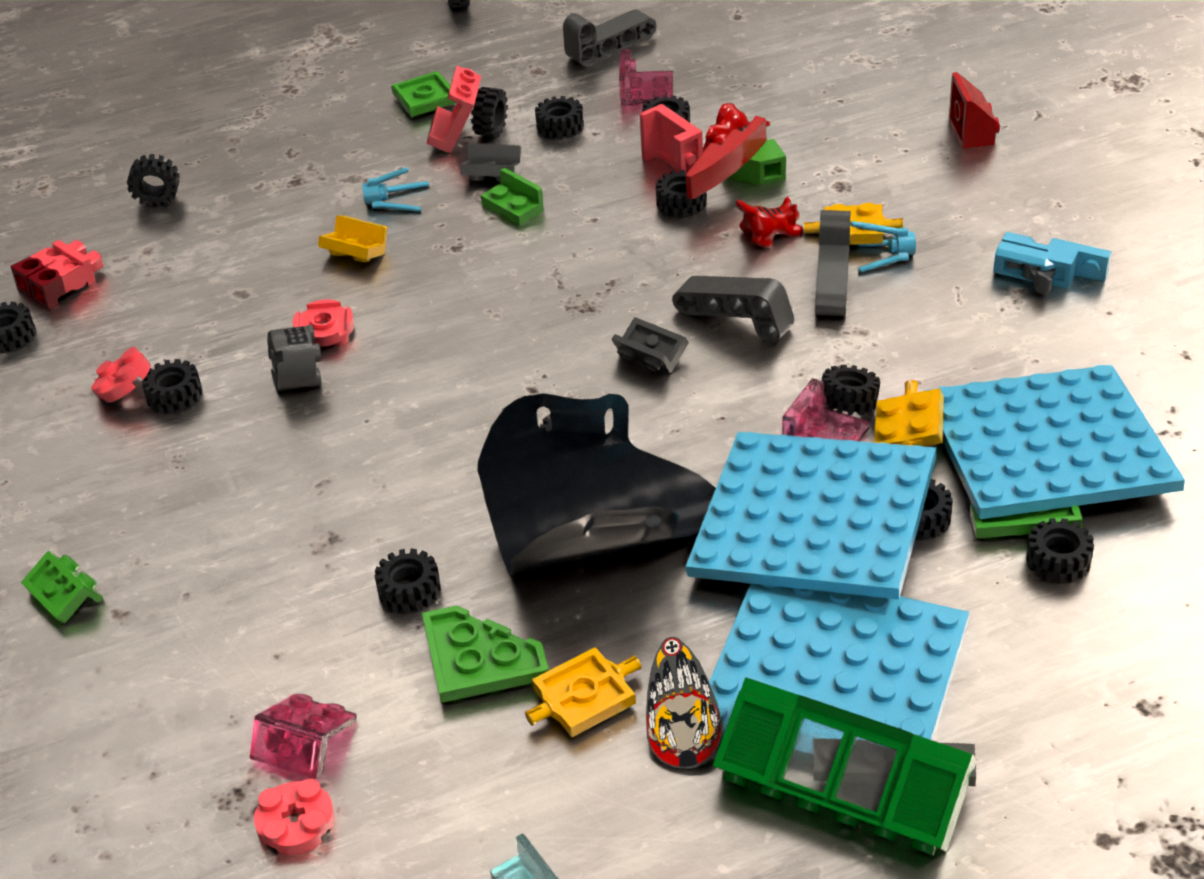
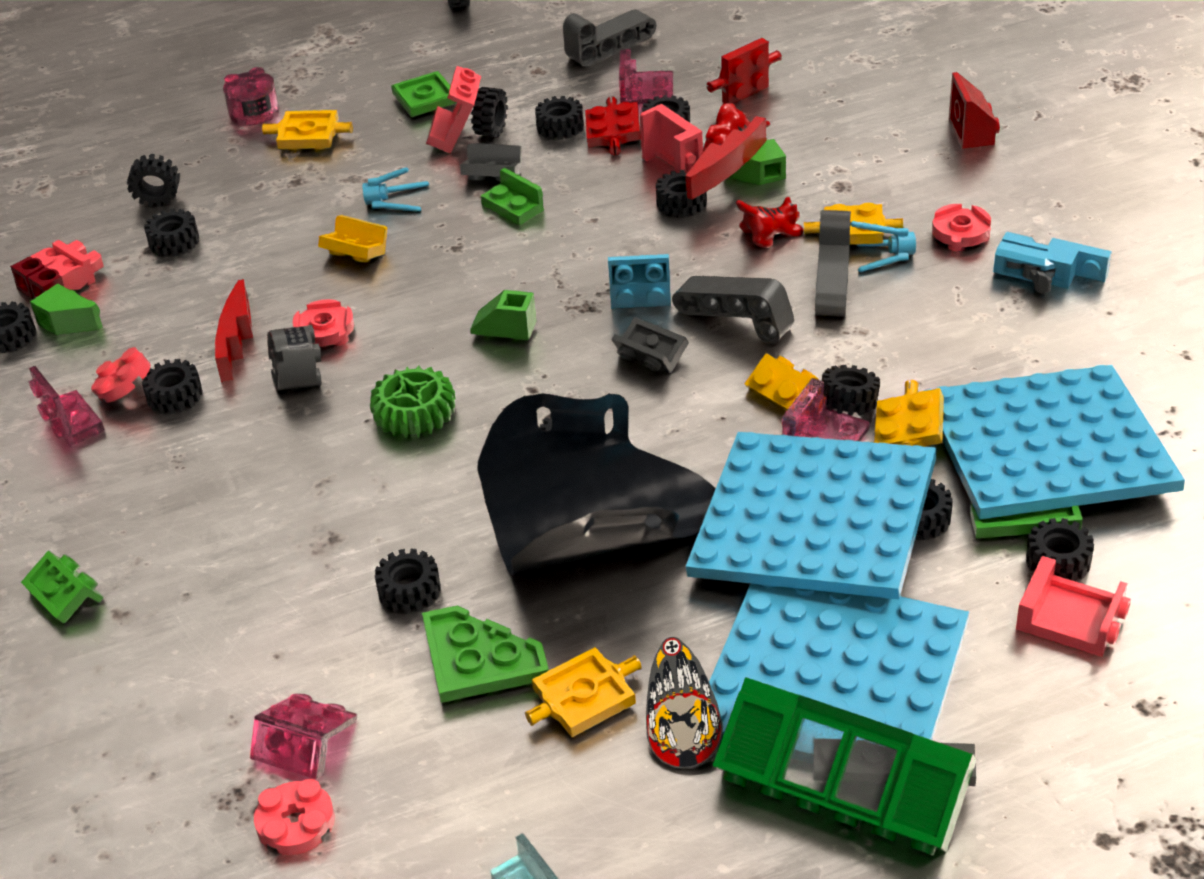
(65, 311): none -> bright green slope
(68, 413): none -> clear pink bracket
(171, 232): none -> black tyre
(232, 328): none -> red slope
(251, 96): none -> clear pink brick
(307, 129): none -> yellow plate
(412, 401): none -> bright green gear
(507, 316): none -> bright green slope
(612, 125): none -> red plate
(639, 281): none -> medium azure slope
(744, 71): none -> red plate
(778, 381): none -> yellow bracket
(961, 226): none -> coral plate
(1071, 610): none -> coral panel

